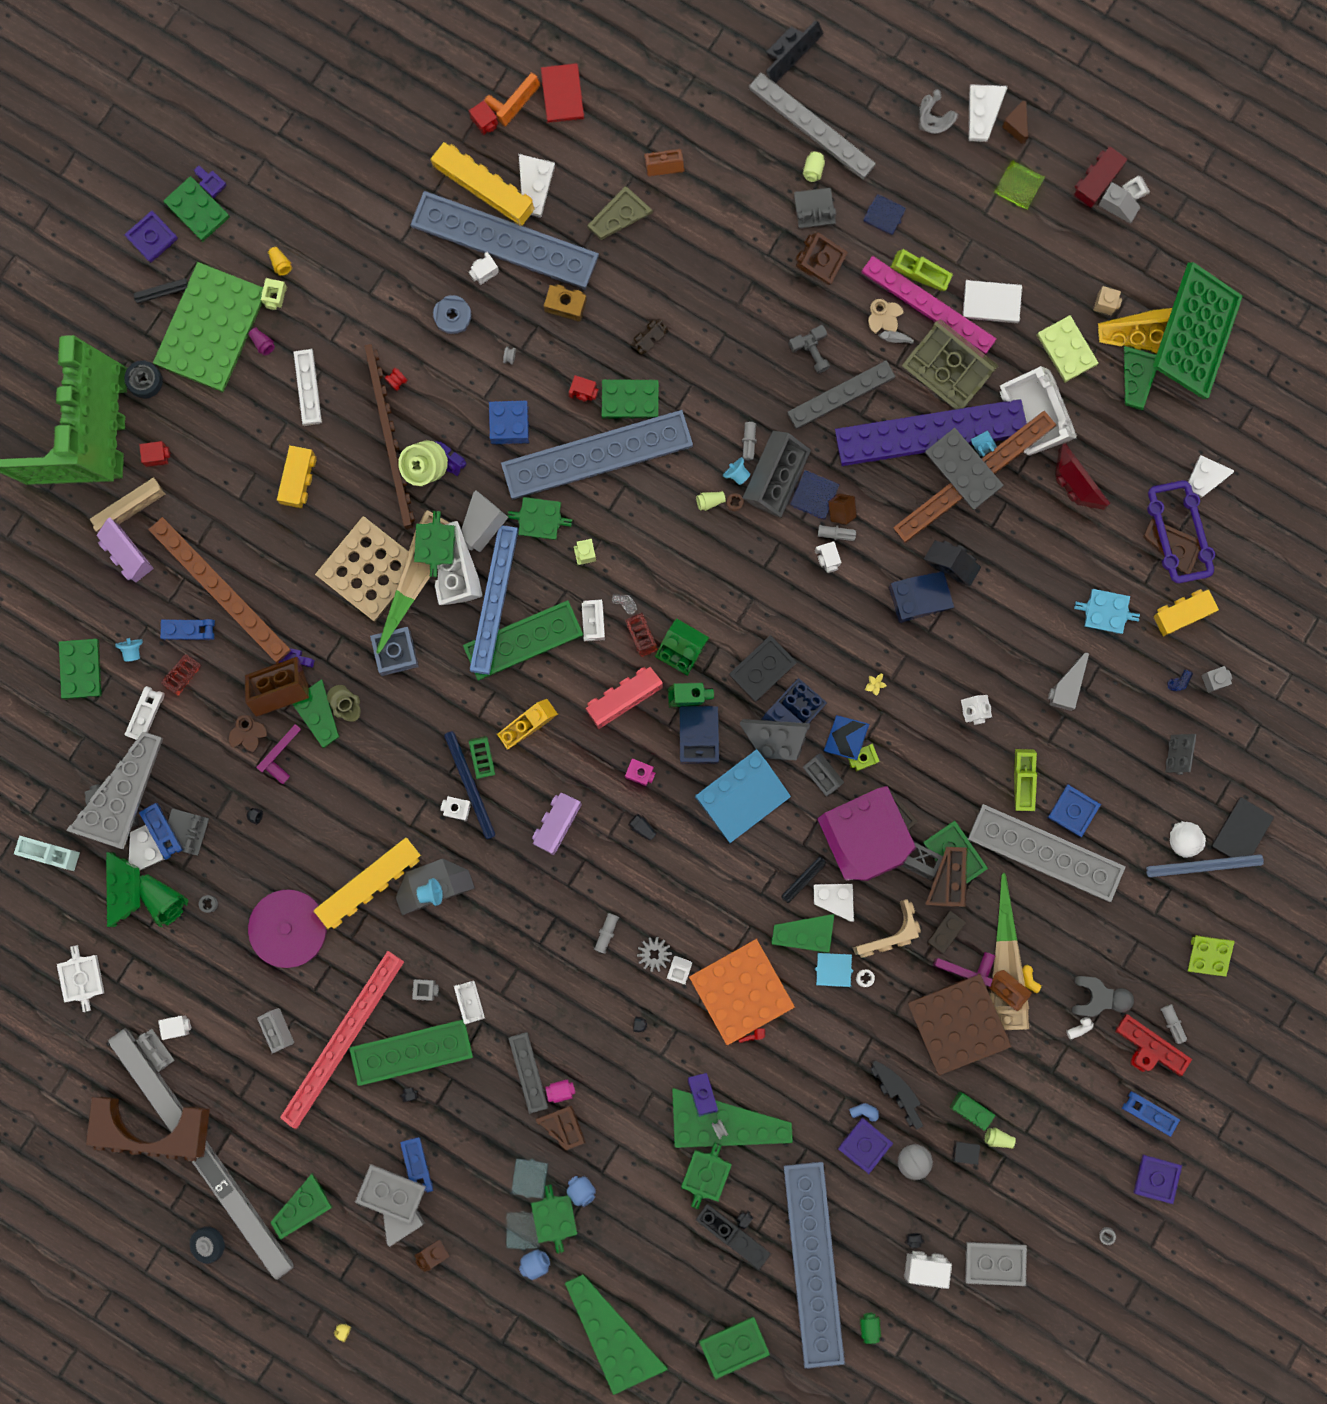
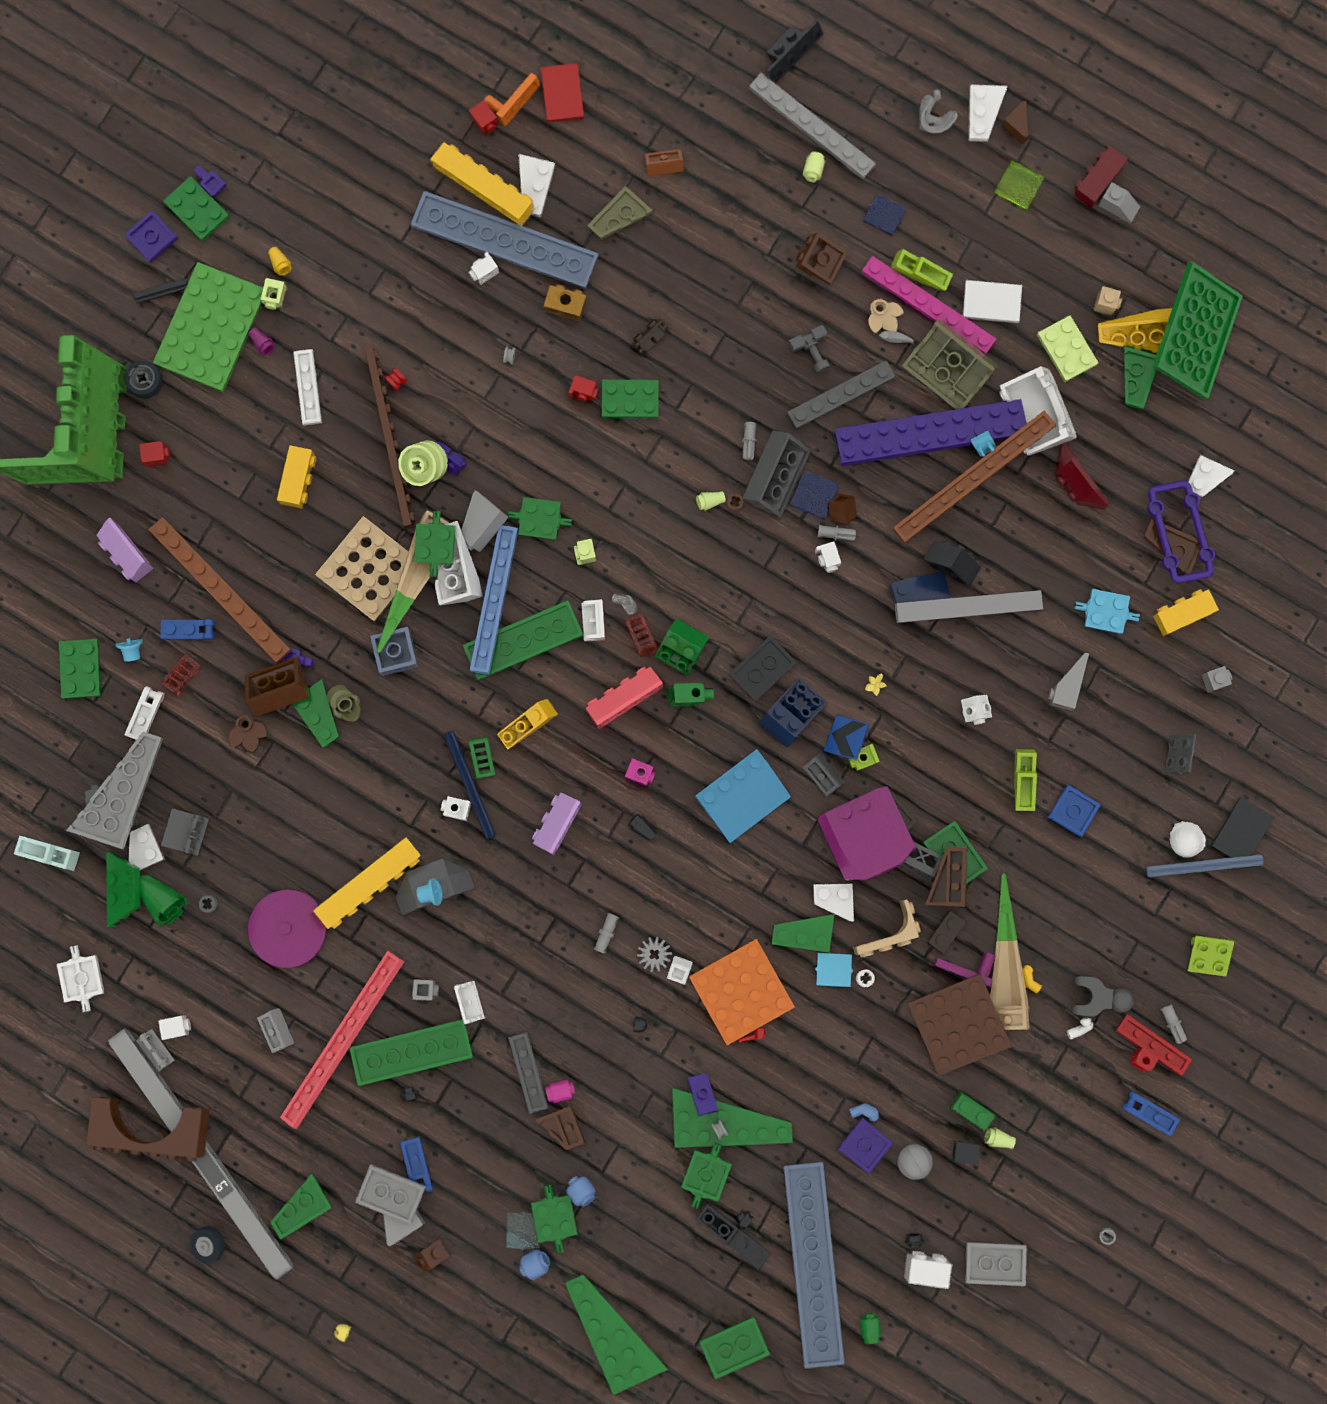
(129, 504): tan fence -> none
(160, 830): blue plate -> none
(254, 815): black hinge -> none
(268, 762): magenta piece -> none
(444, 307): sand blue plate -> none
(509, 422): blue brick -> none
(529, 1178): clear light blue piece -> none
(597, 454): sand blue plate -> none
(699, 735): dark blue slope -> none
(737, 472): medium azure piece -> none
(776, 738): dark grey wing -> none
(803, 880): black axle -> none
(814, 208): dark grey hinge -> none
(895, 1085): black slope -> none
(964, 469): dark grey plate -> none
(968, 606): none -> light grey tile
(1009, 990): dark orange slope -> none
(1046, 853): light grey plate -> none
(1136, 187): white slope -> none
(1157, 1179): dark purple plate -> none
(1180, 683): clear blue arm -> none

